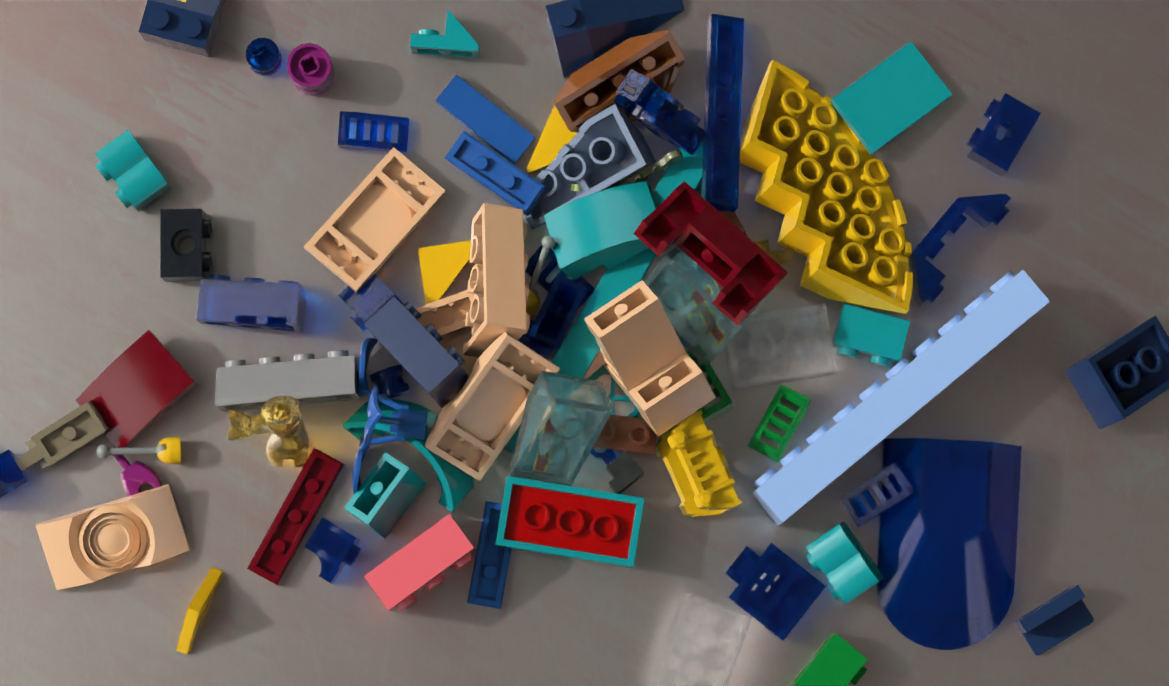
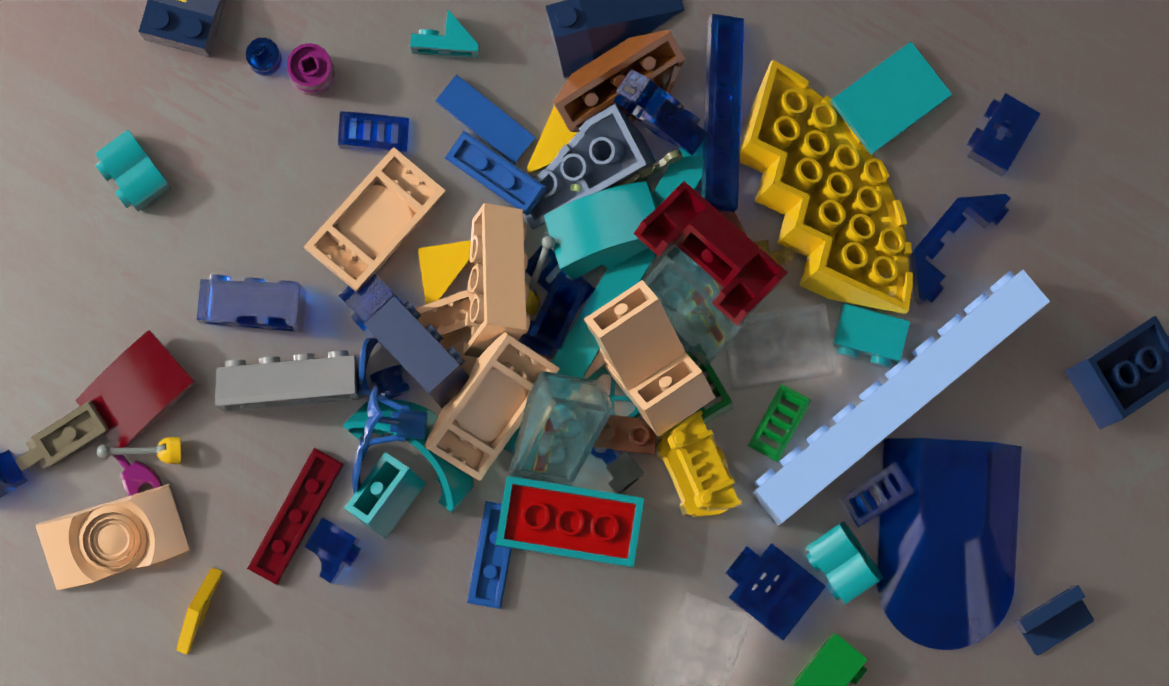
(175, 226): black brick -> none
(282, 419): clear yellow piece -> none
(421, 564): coral brick -> none

